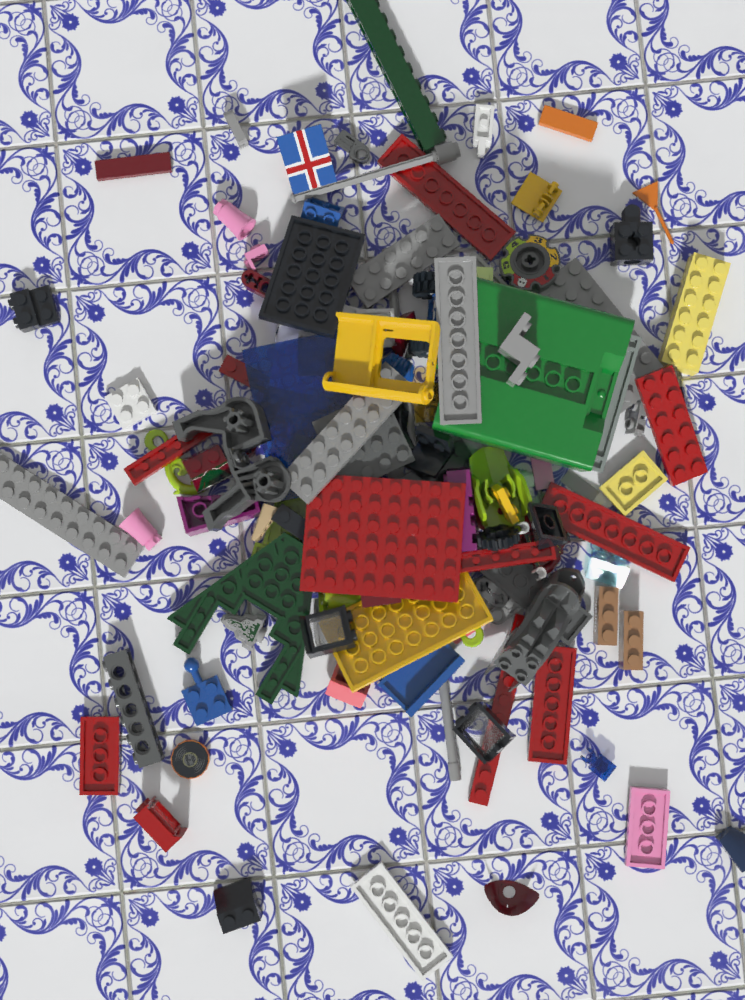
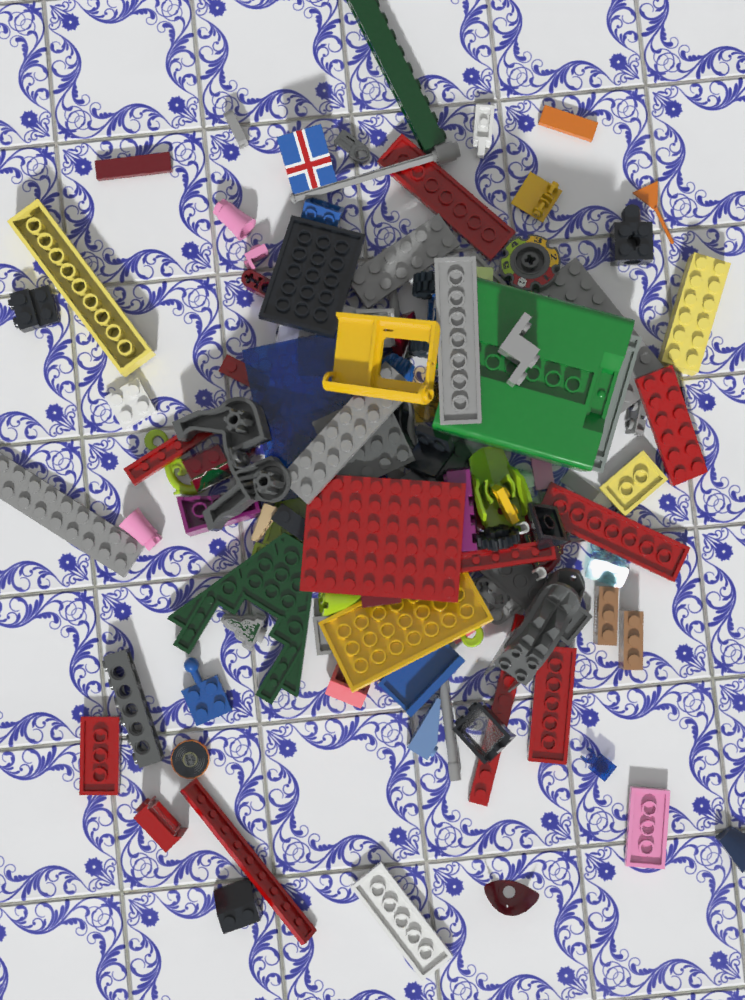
(81, 288): none -> light yellow brick
(248, 861): none -> red plate
(328, 631): black window -> none
(426, 735): none -> medium blue slope

